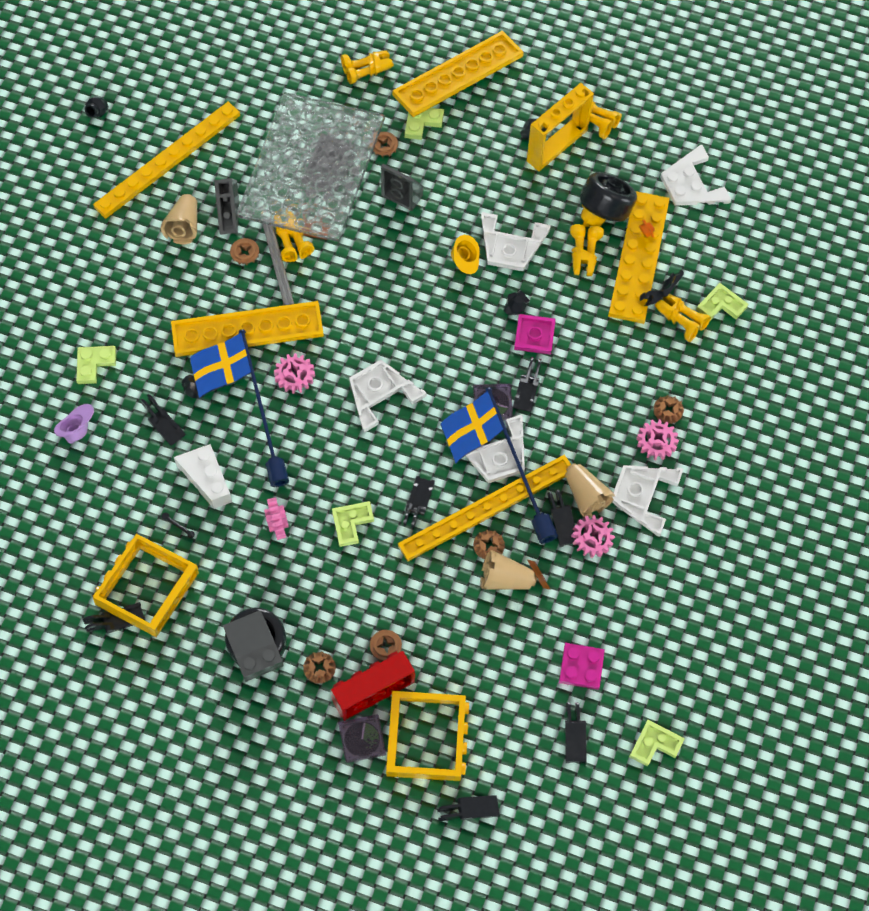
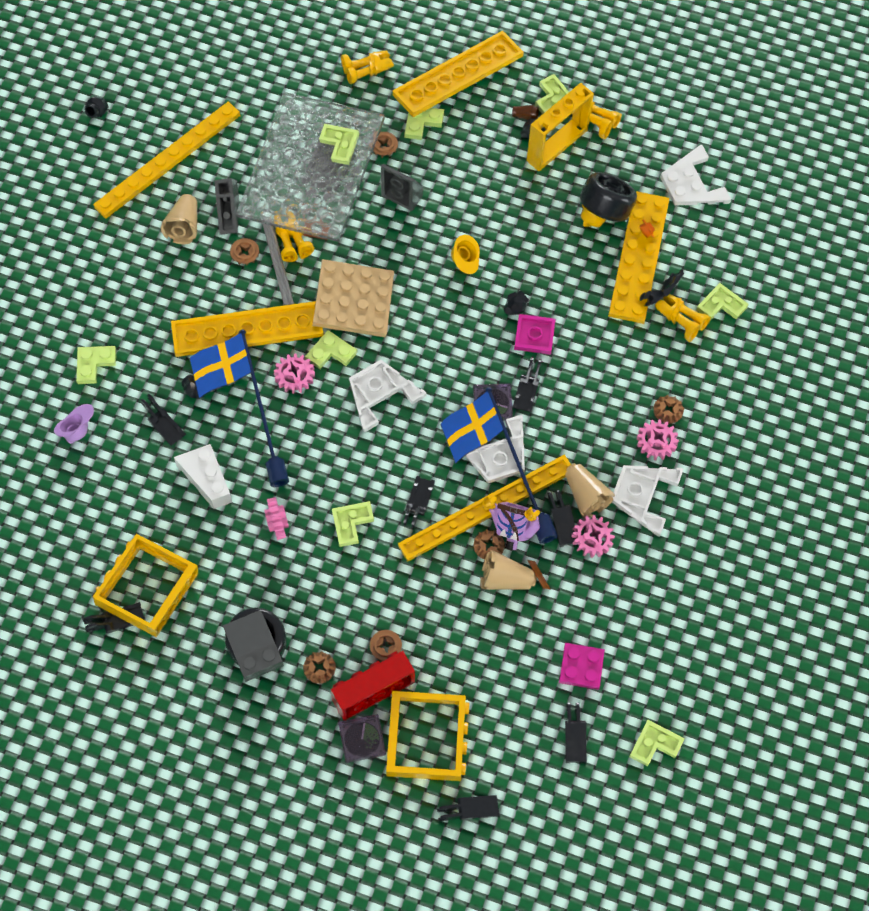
(165, 517): black hinge -> none
(329, 346): none -> yellowish green plate
(343, 140): none -> yellowish green plate
(353, 298): none -> tan plate
(508, 249): white wing -> none
(513, 521): none -> torso
(525, 112): none -> reddish brown cone
(555, 91): none -> yellowish green plate
(580, 255): yellow piece -> none

